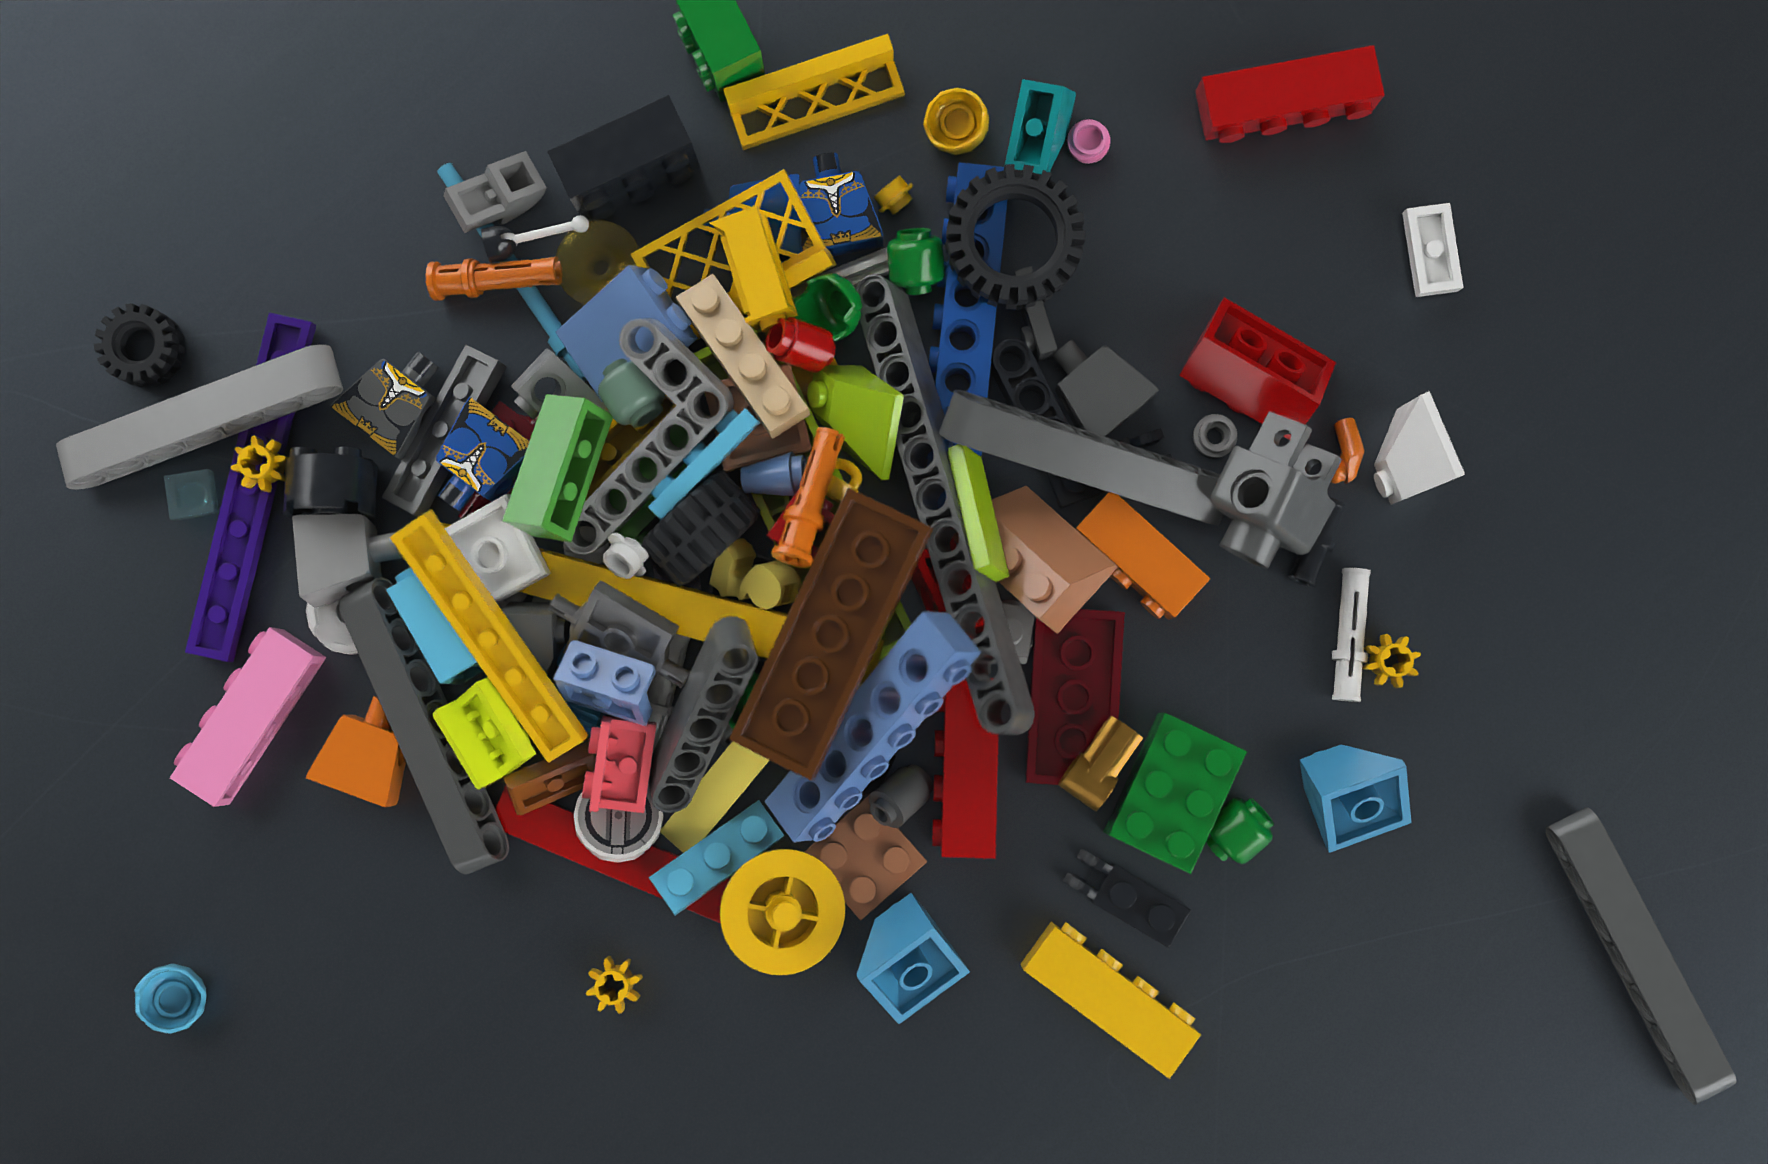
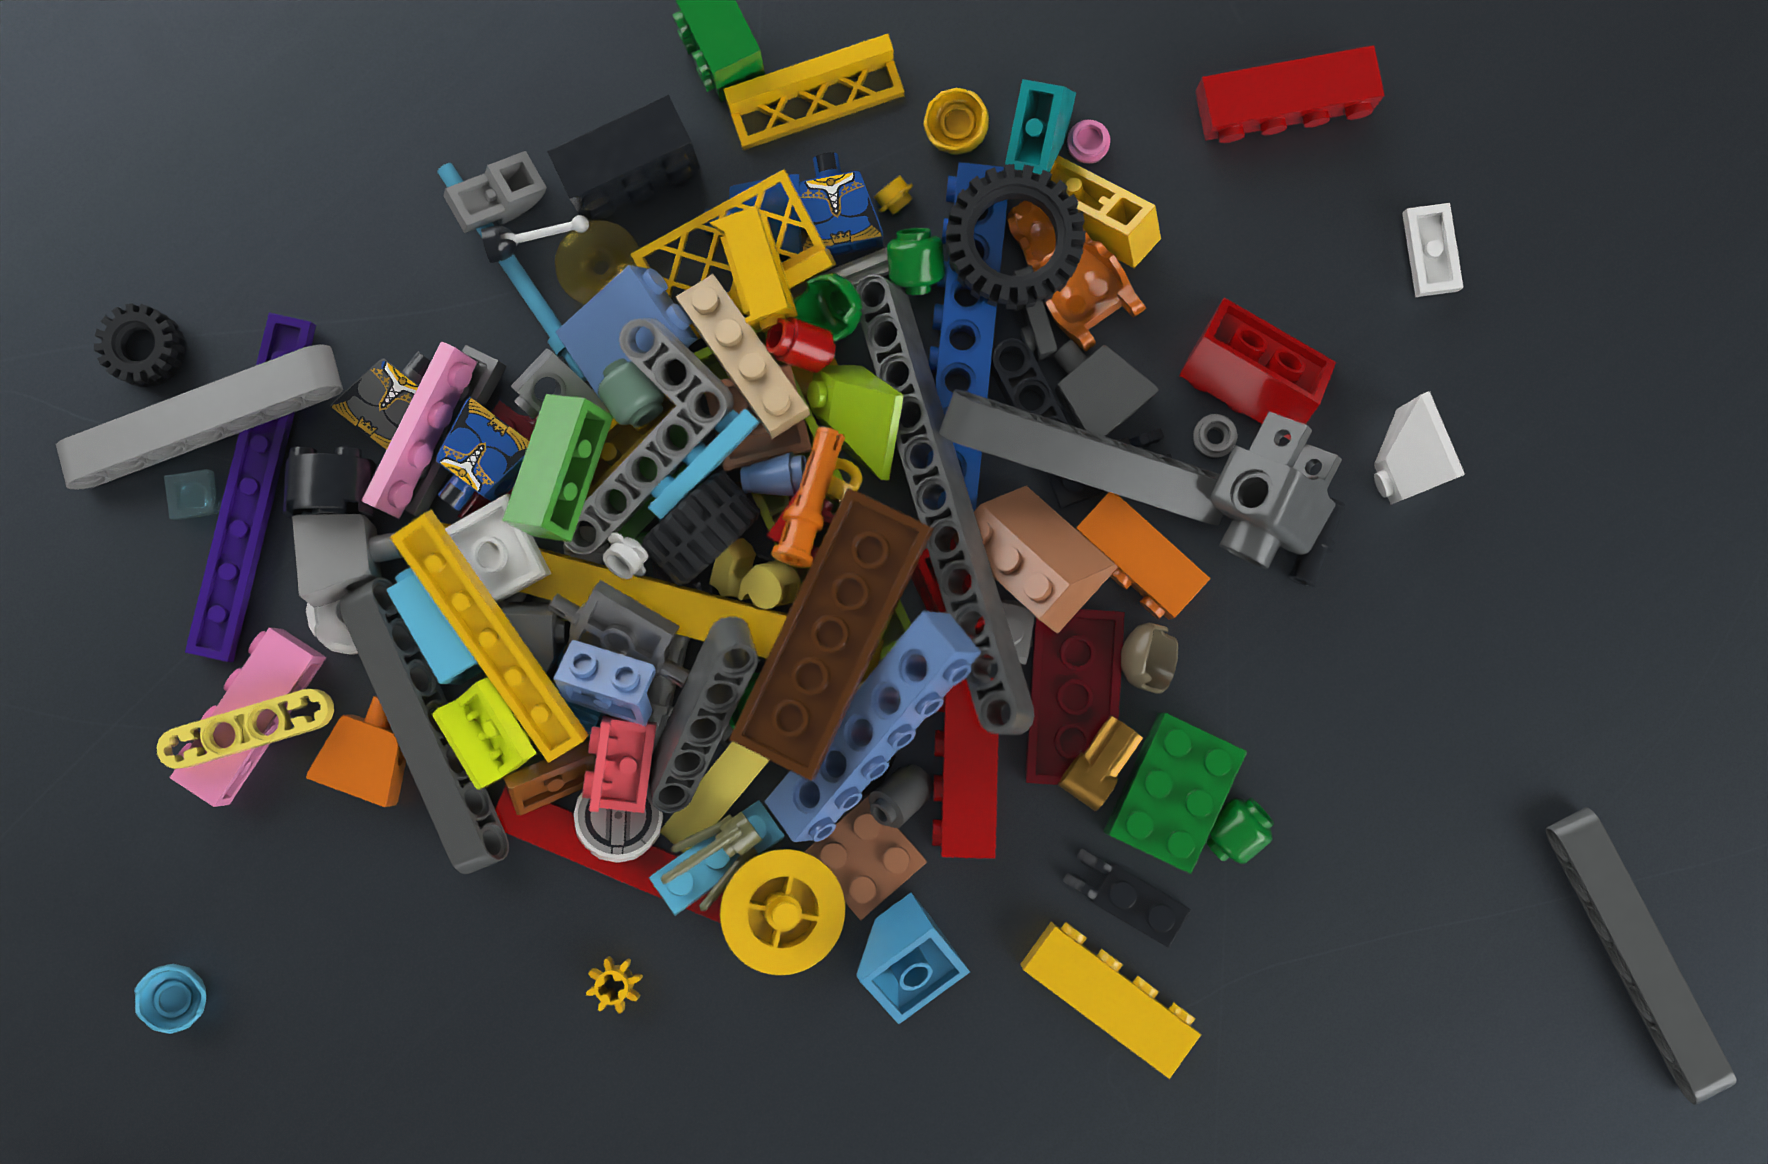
(246, 730): none -> light yellow beam
(252, 456): yellow gear -> none
(420, 430): none -> bright pink plate
(475, 278): orange pin -> none
(733, 835): none -> olive plant
(978, 513): lime tile -> none
(1093, 290): none -> orange animal
(1111, 214): none -> yellow slope
(1149, 657): none -> dark tan hair
(1351, 450): orange arm -> none
(1354, 583): white pin -> none
(1355, 794): dark azure slope -> none
(1400, 669): yellow gear -> none

